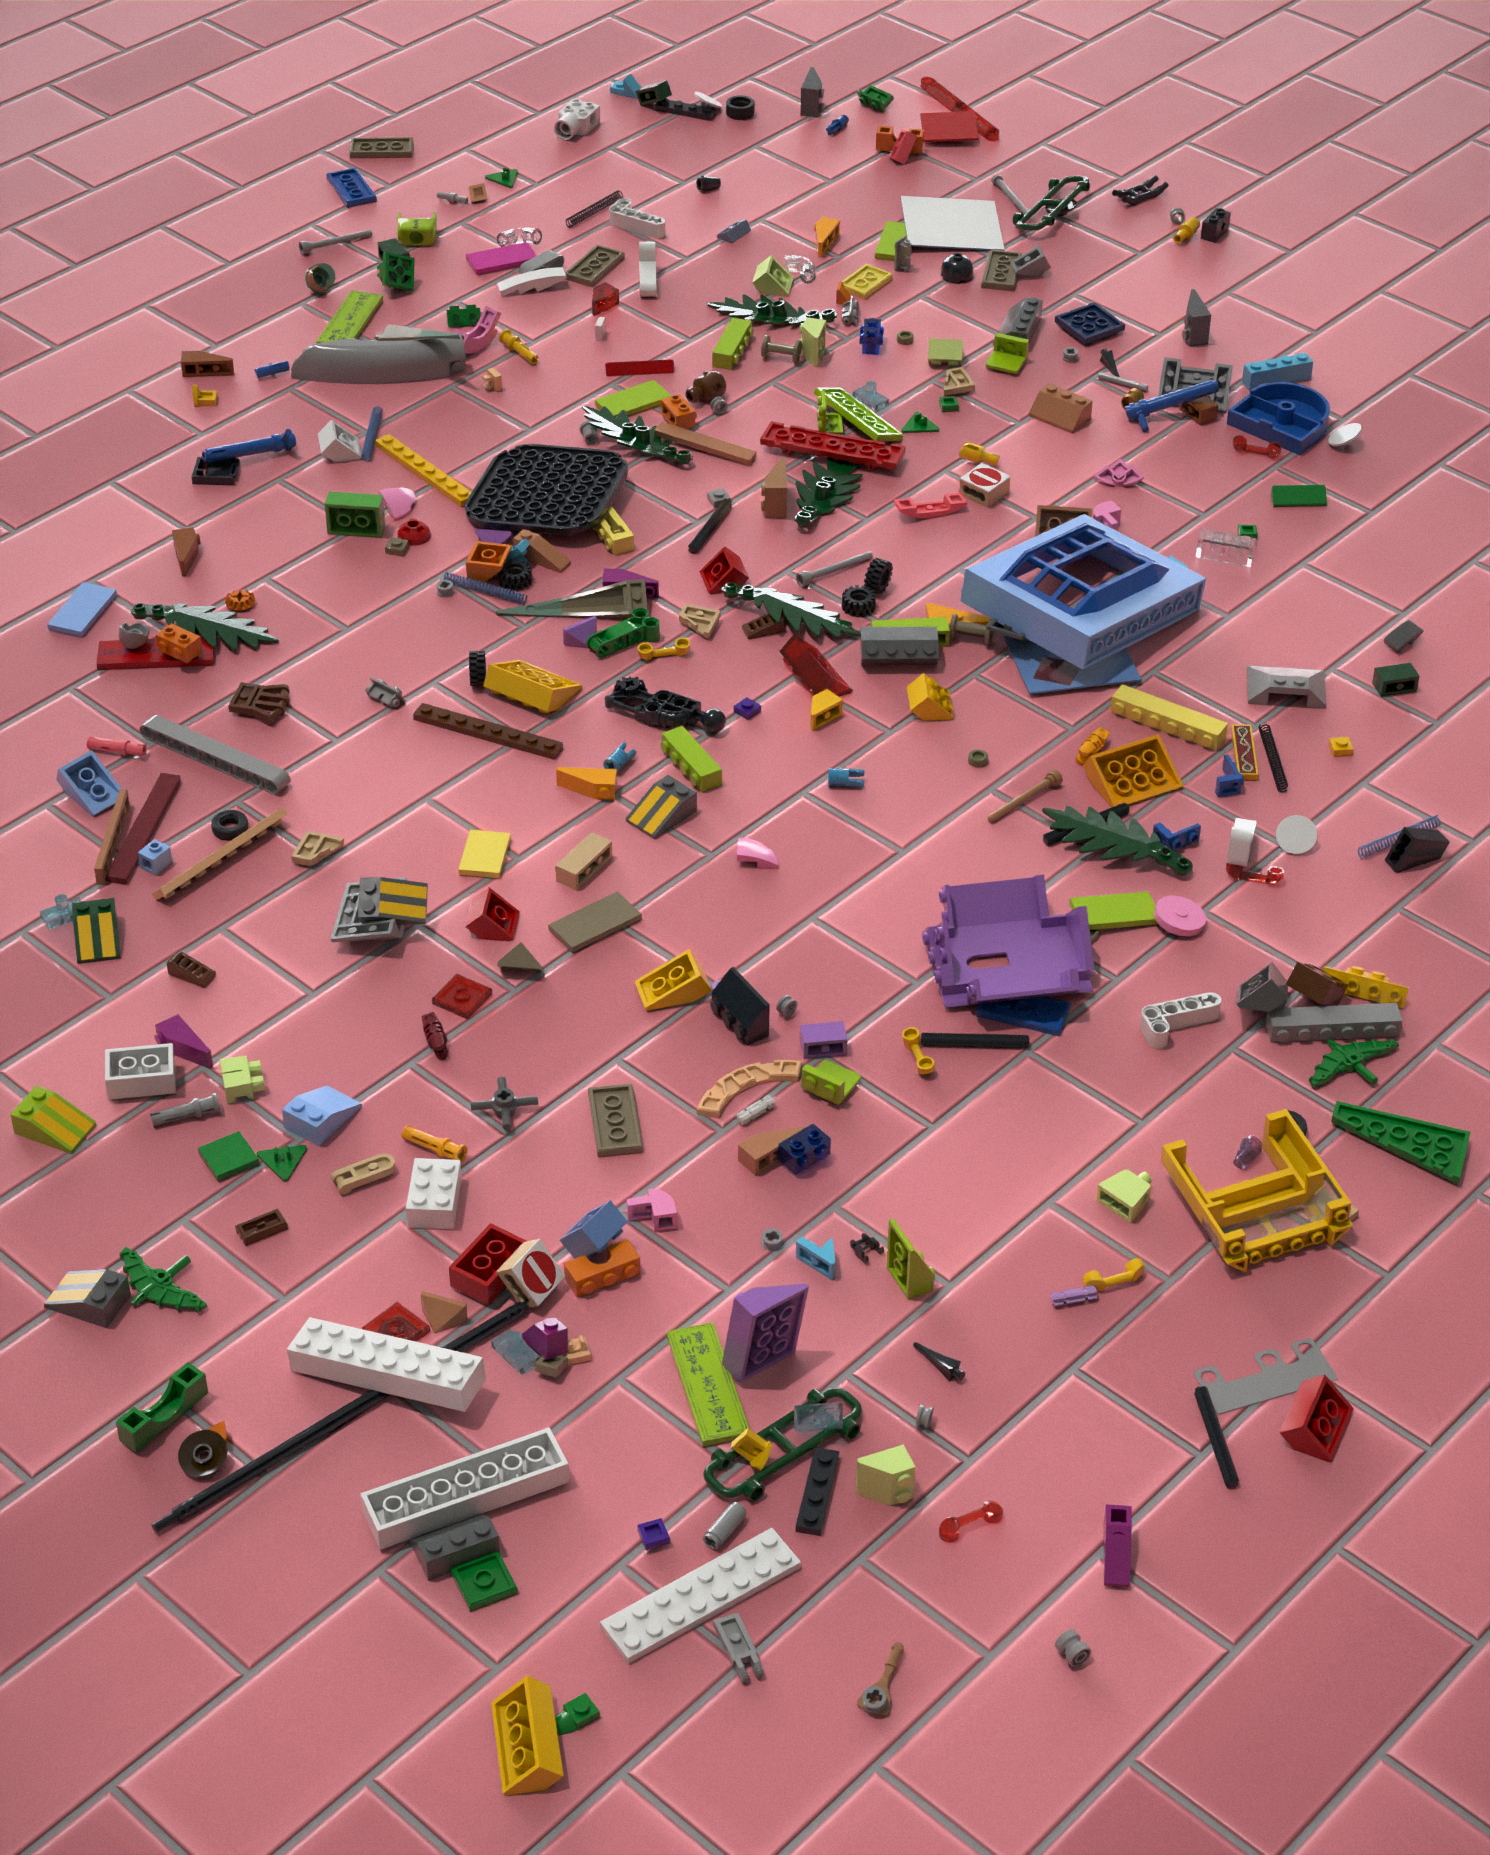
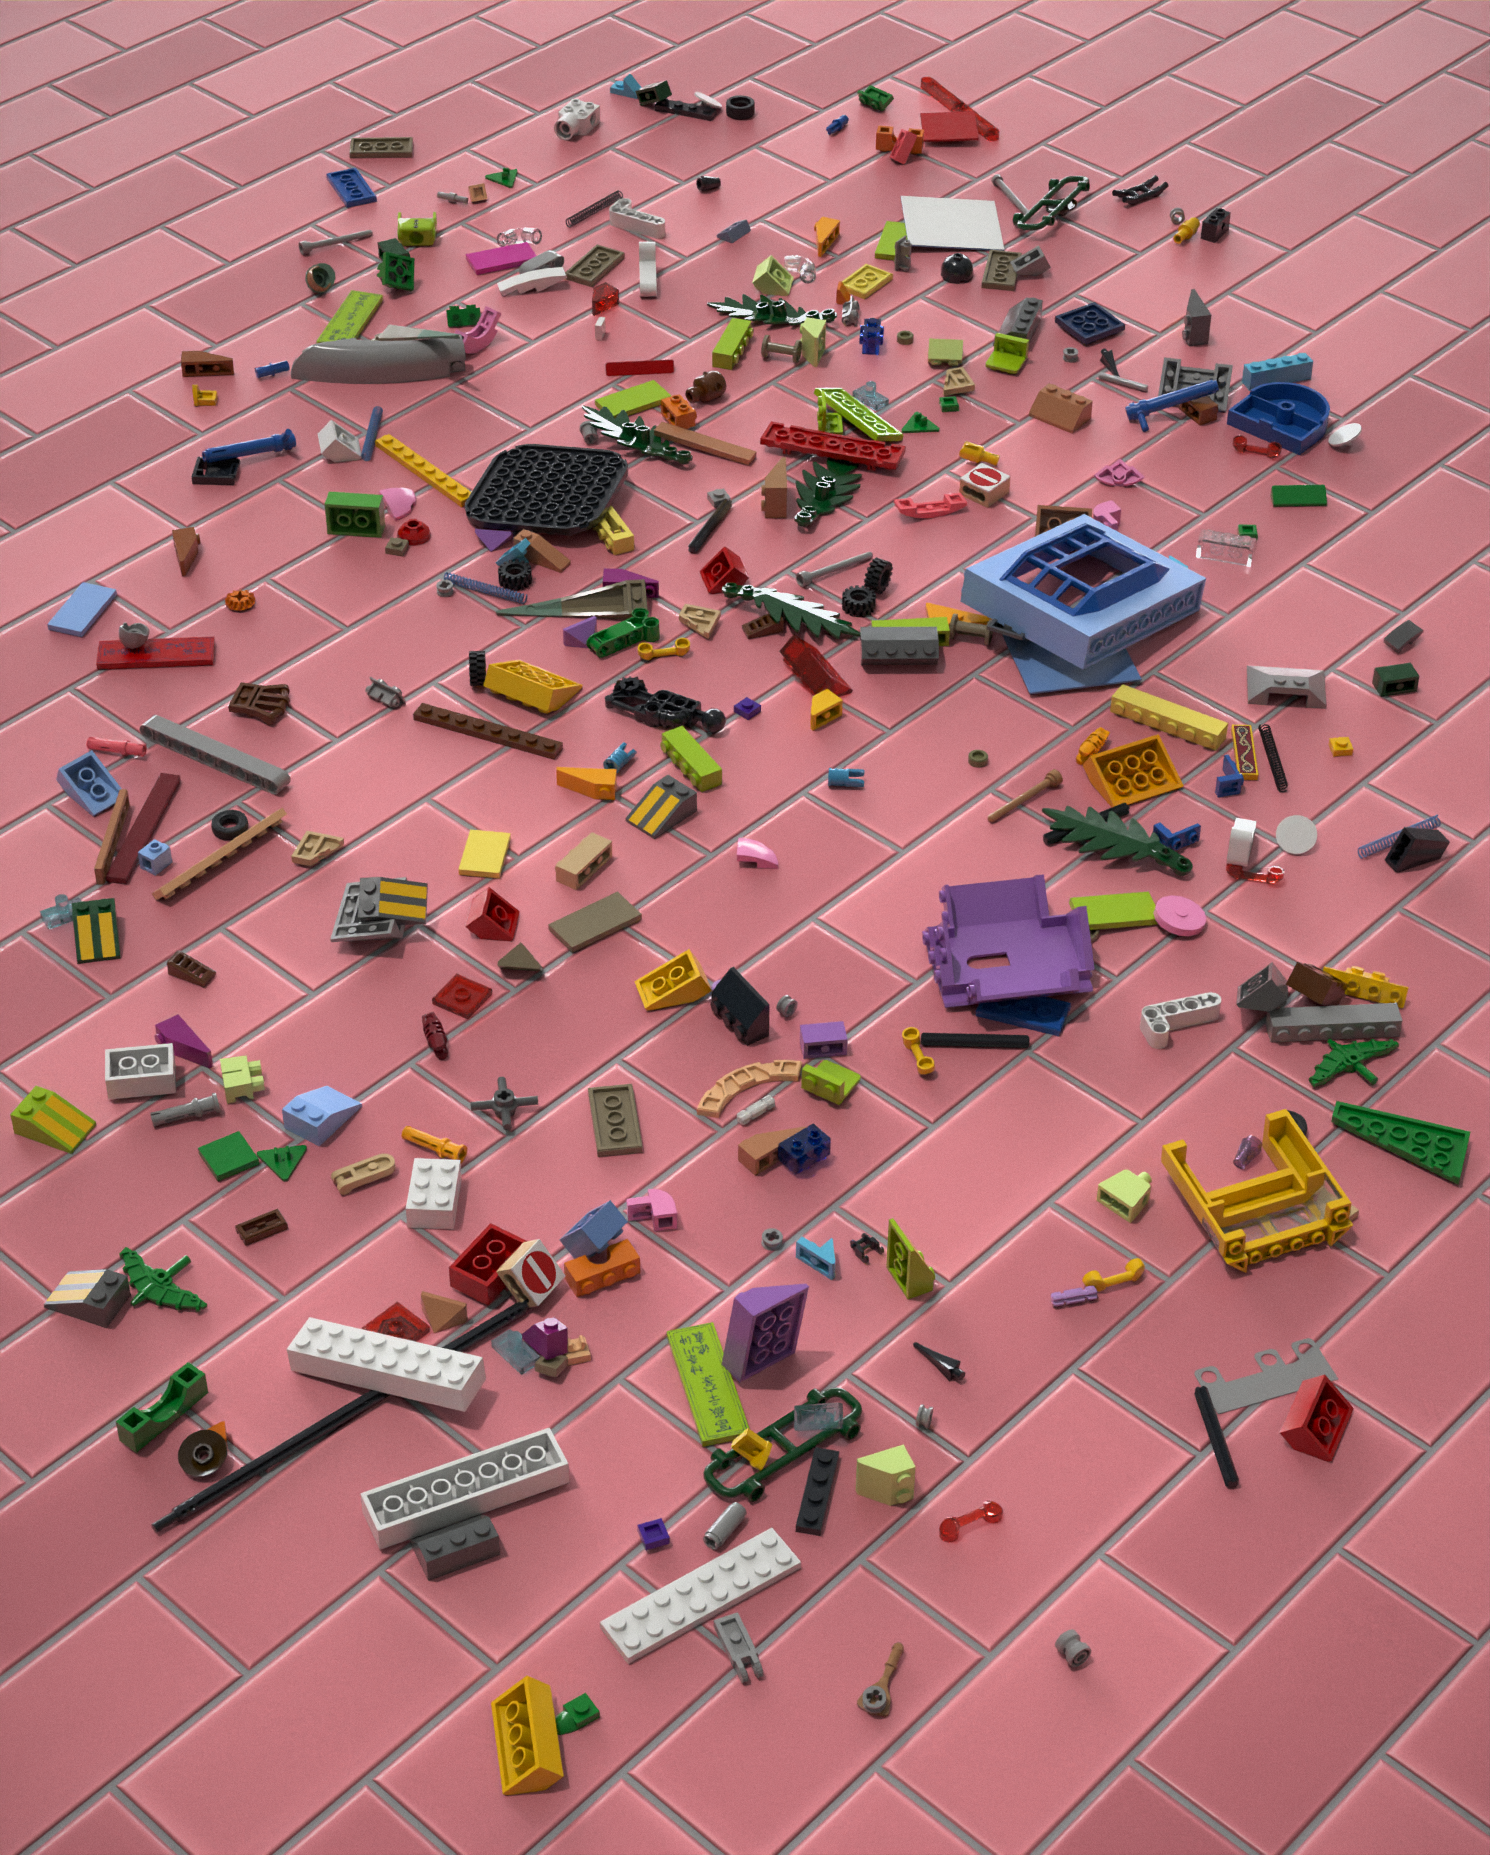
(179, 643): orange brick -> none
(206, 623): dark green plant -> none
(484, 1580): green tile -> none
(486, 560): orange slope -> none
(494, 380): light nougat tile -> none
(514, 343): yellow pin -> none
(719, 405): light grey bush -> none
(812, 95): dark grey slope -> none
(929, 699): yellow slope -> none
(1056, 671): tile -> none
(1117, 1545): magenta slope -> none
(1133, 395): pearl gold wheel -> none

